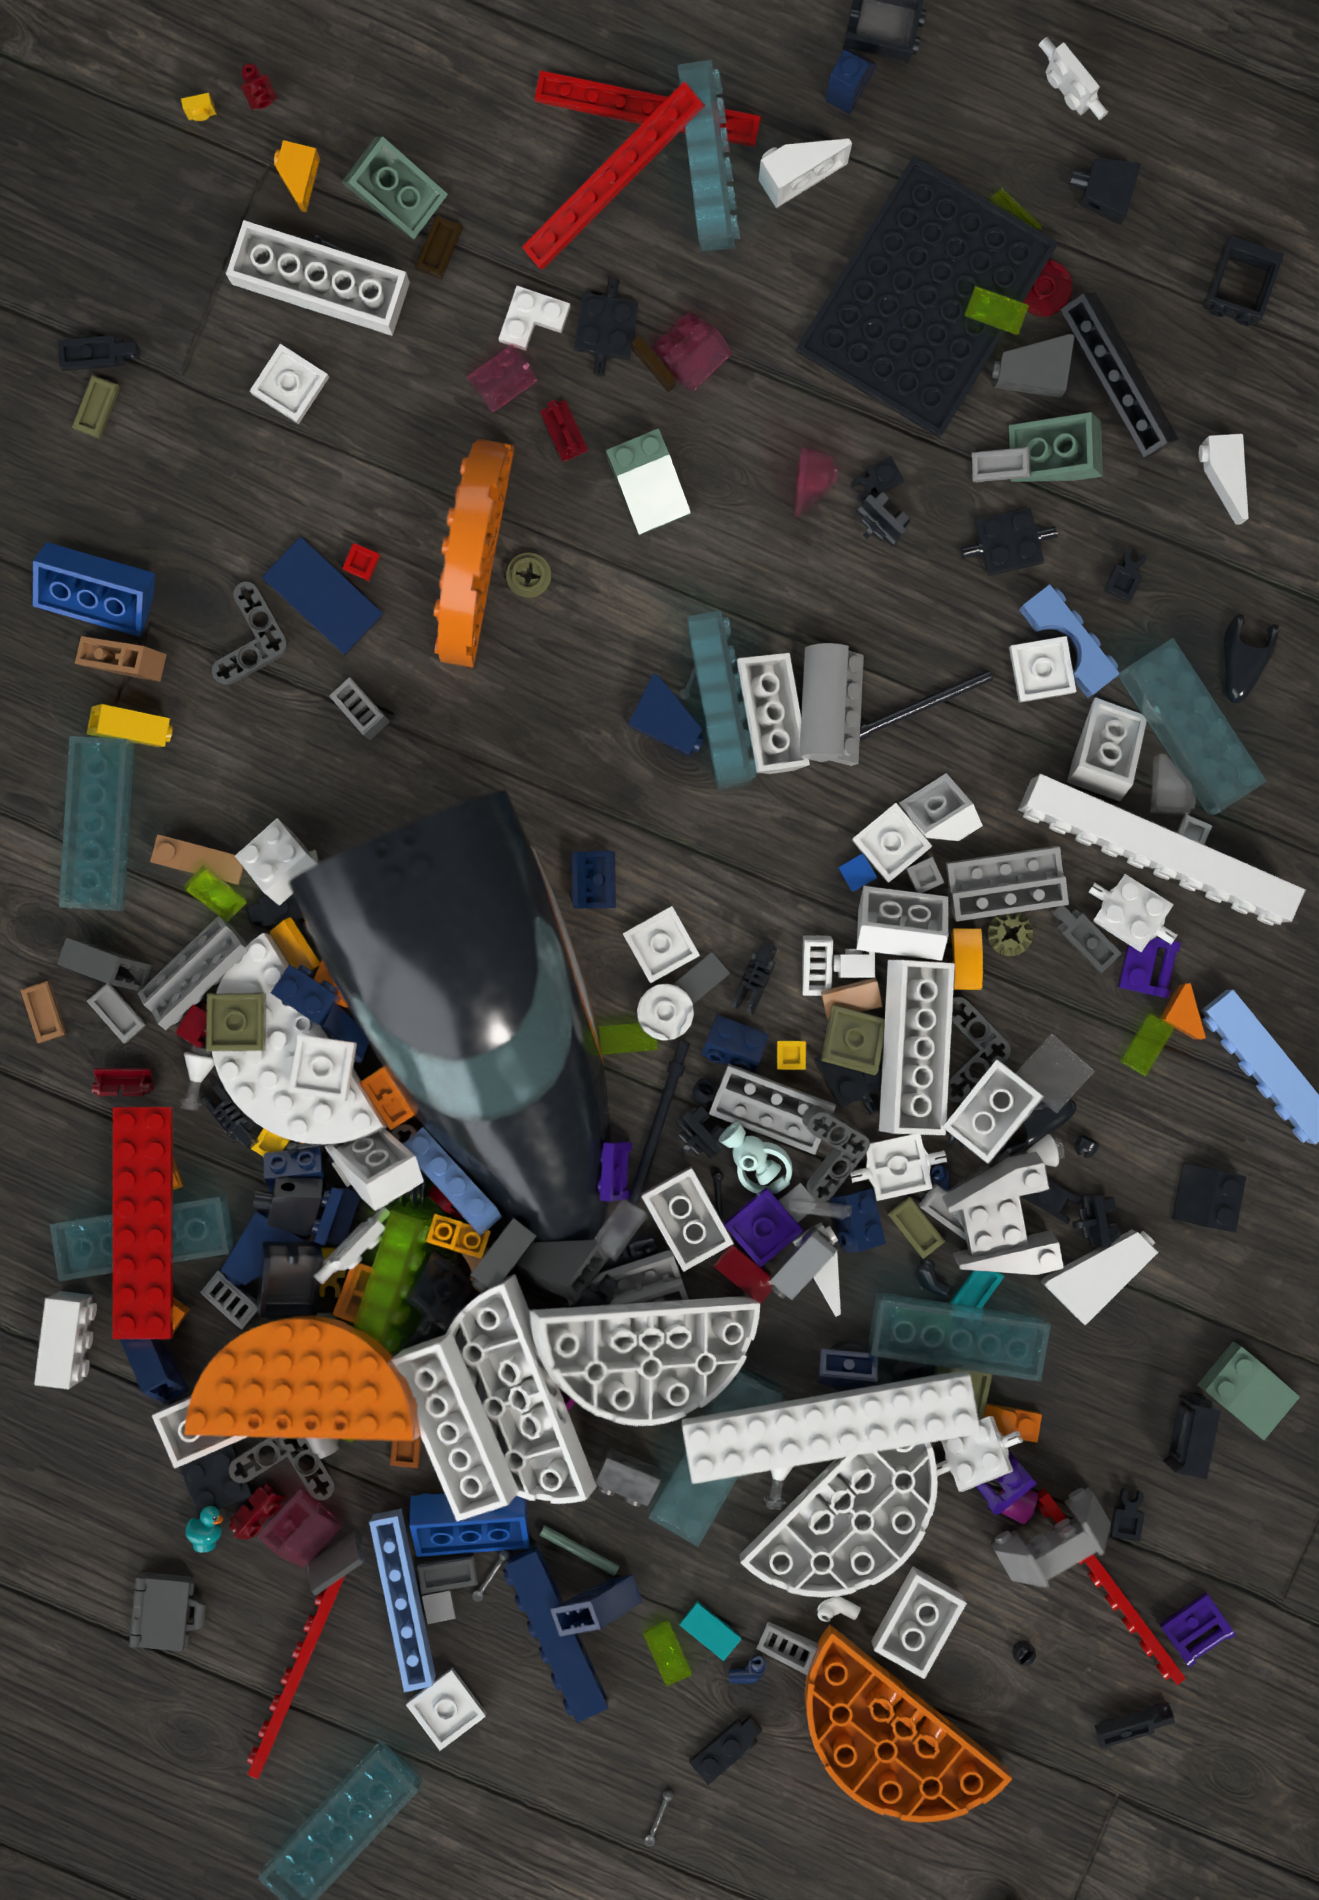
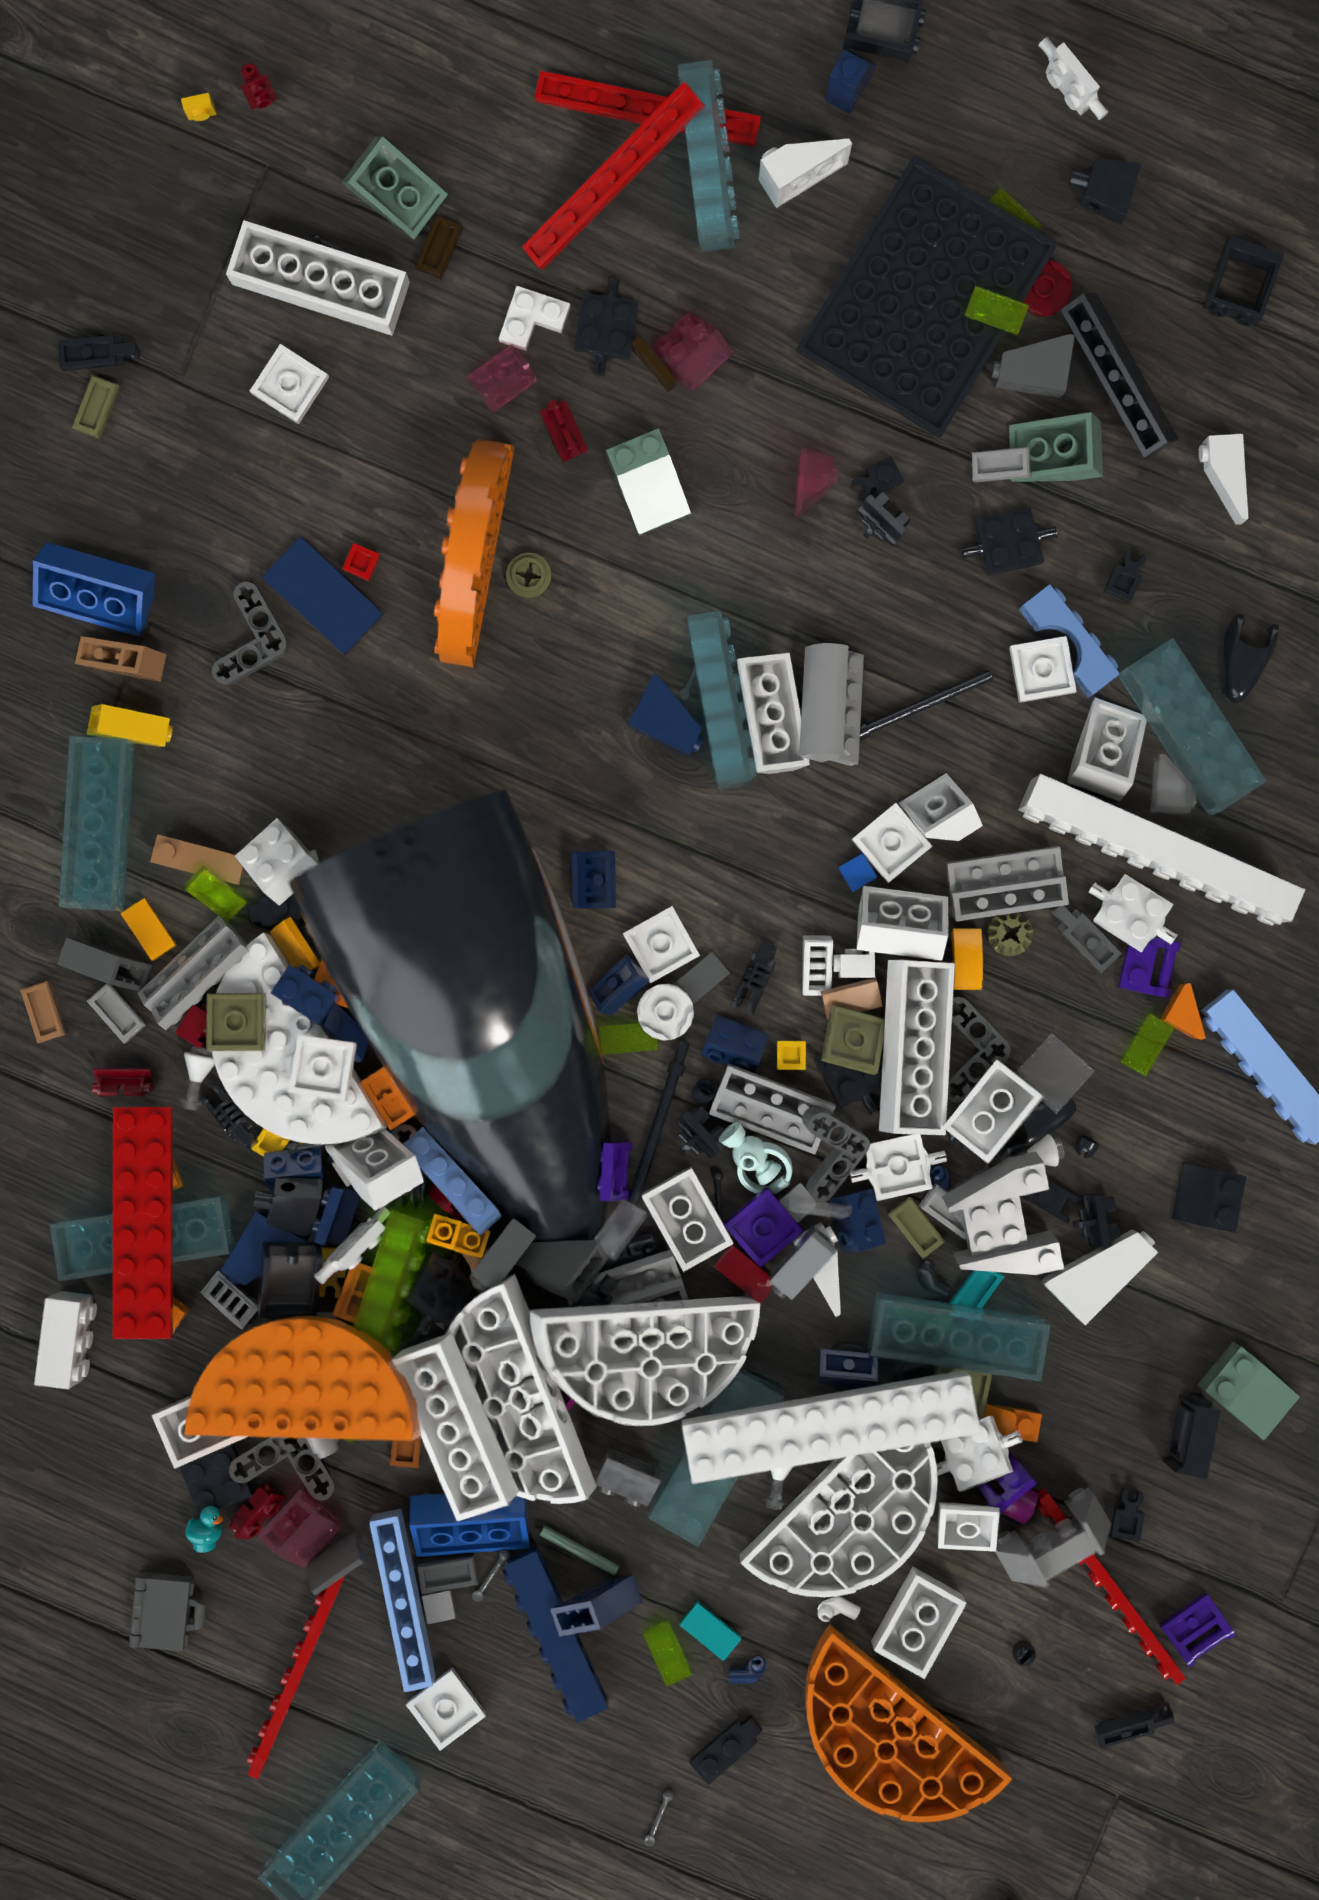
(148, 929): none -> light orange tile
(155, 1369): dark blue slope -> none
(297, 169): light orange slope -> none
(368, 724): light grey slope -> none
(618, 986): none -> dark blue slope
(784, 1657): light grey slope -> none
(925, 875): light grey plate -> none
(967, 1526): none -> white slope
(1194, 829): white tile -> none

